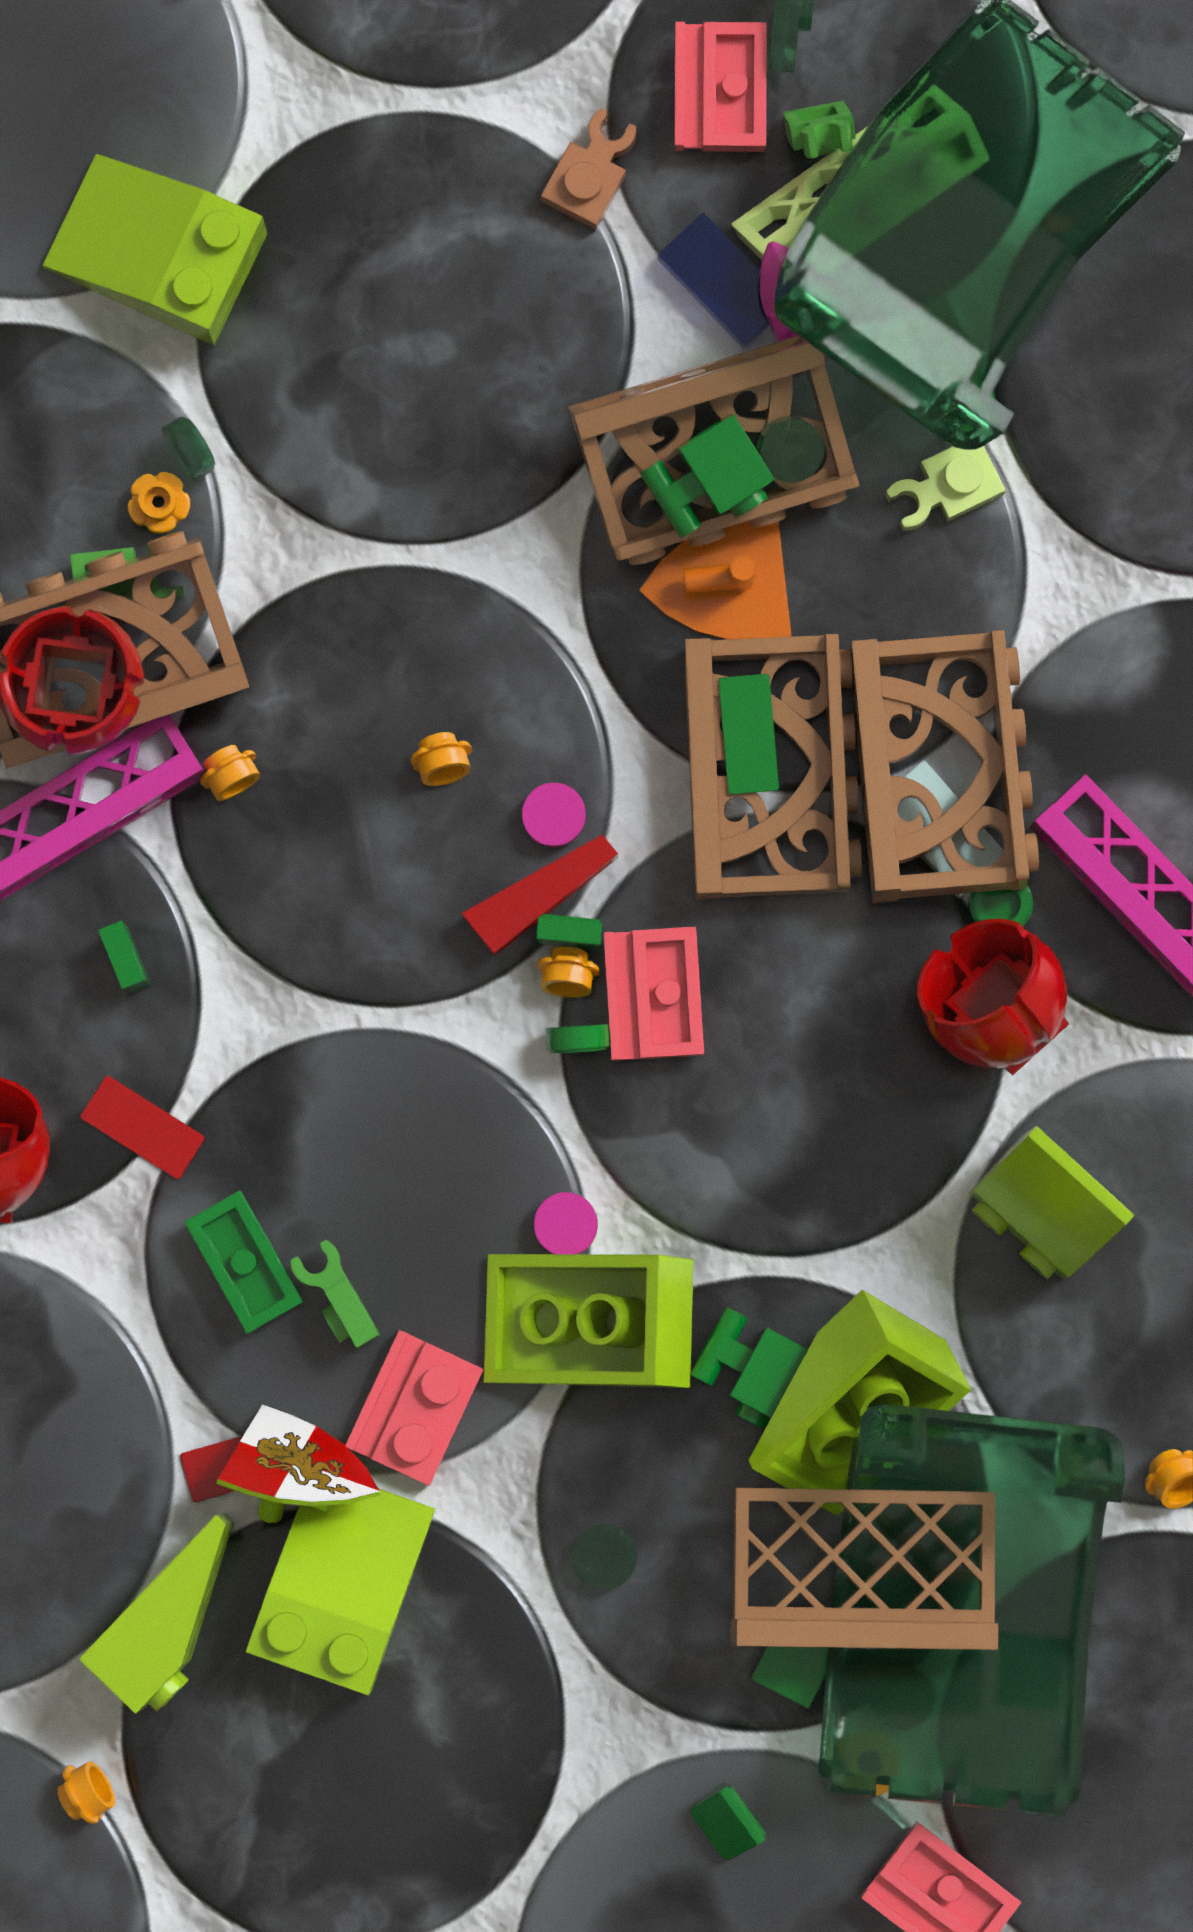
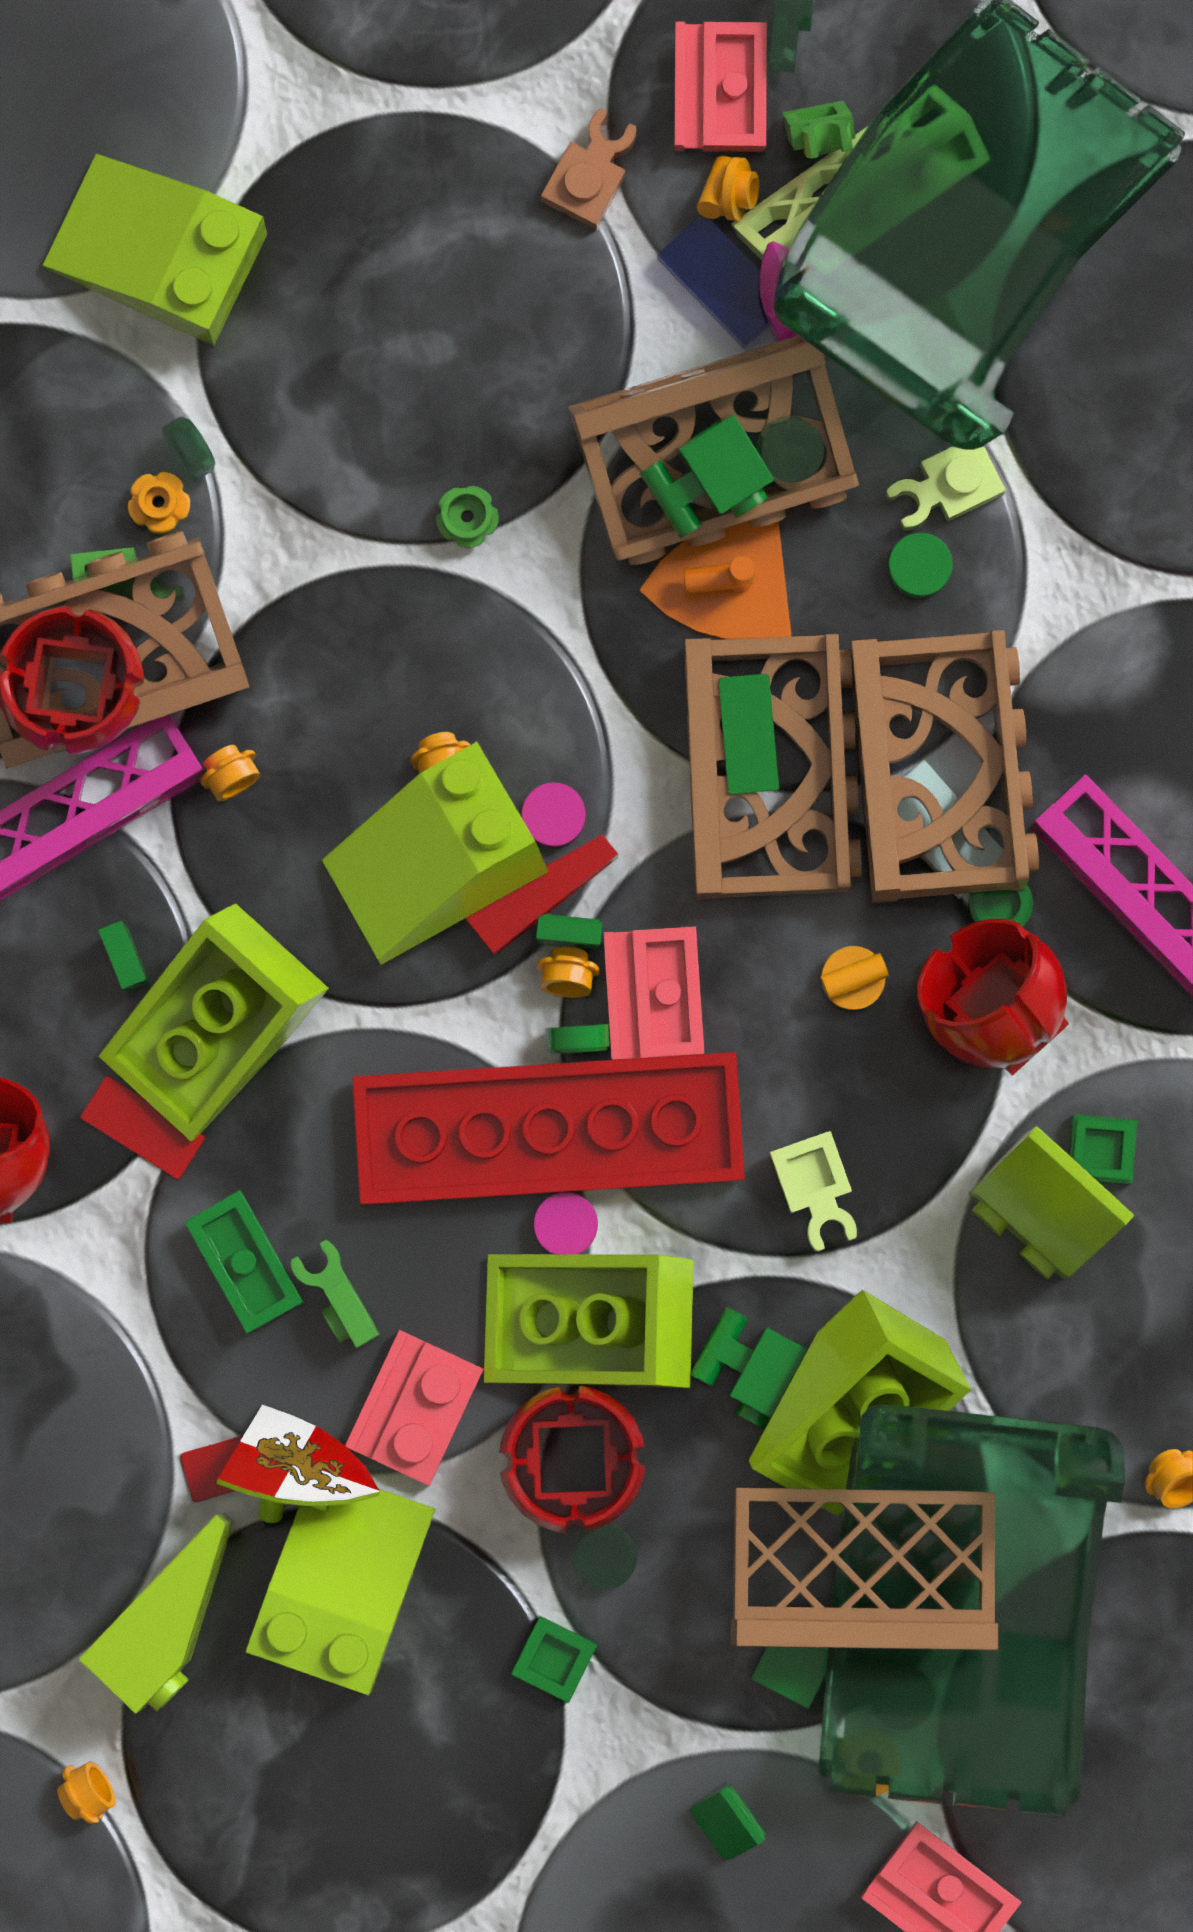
(212, 1020): none -> lime slope
(434, 855): none -> lime slope
(467, 499): none -> bright green plate
(548, 1128): none -> red plate
(554, 1659): none -> green tile
(583, 1508): none -> red piece
(729, 189): none -> light orange plate
(812, 1179): none -> yellowish green plate
(854, 977): none -> light orange plate
(920, 565): none -> green tile
(1104, 1147): none -> green tile

